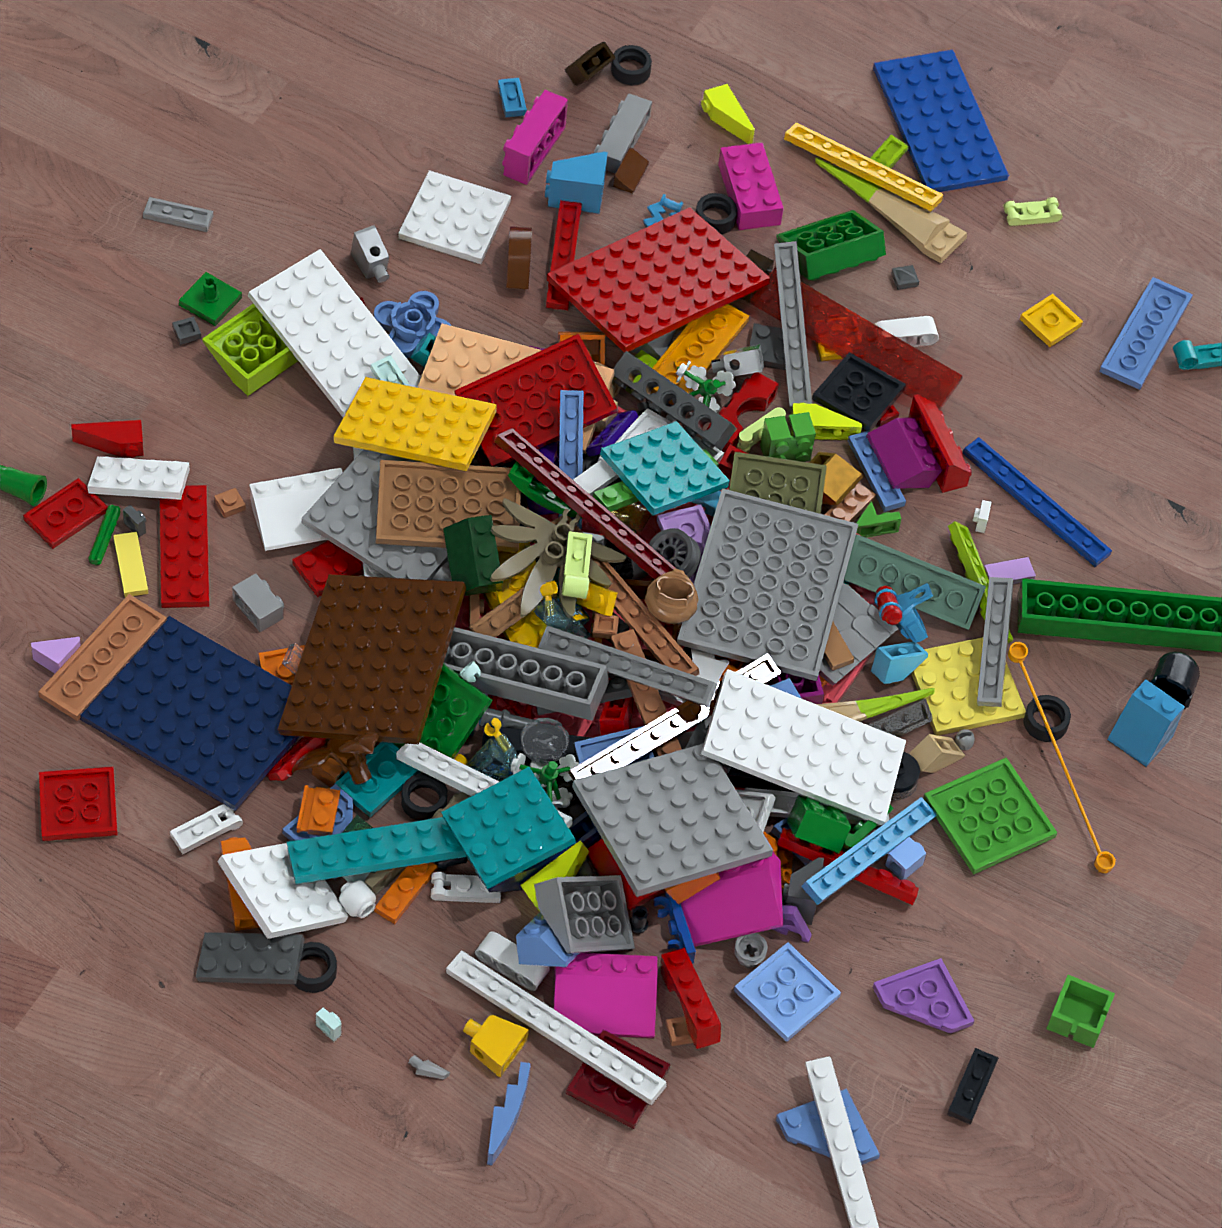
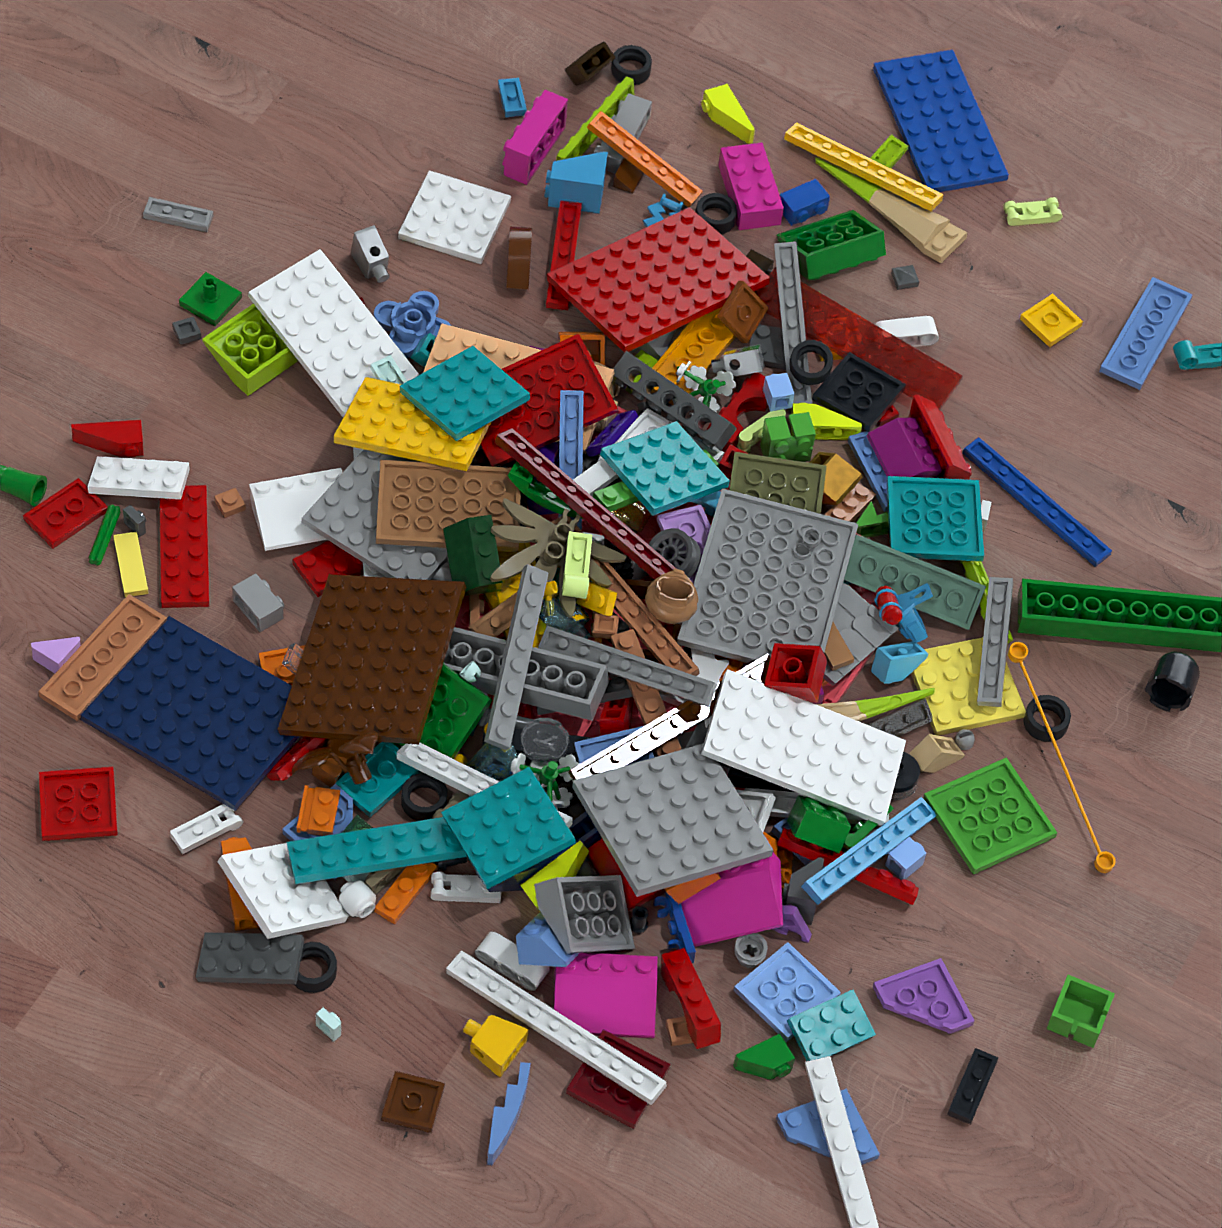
(413, 1102): none -> reddish brown plate
(428, 1068): light grey bar -> none
(464, 393): none -> teal plate
(516, 657): none -> light grey plate
(584, 138): none -> lime plate
(644, 159): none -> orange plate
(742, 312): none -> dark orange tile
(766, 1059): none -> green slope
(778, 391): none -> light blue brick
(796, 670): none -> red slope
(804, 202): none -> blue brick
(815, 347): none -> black tyre
(815, 534): none -> light grey hinge
(831, 1026): none -> plate
(935, 518): none -> teal plate
(1013, 569): lavender tile -> none
(1146, 723): dark azure slope -> none

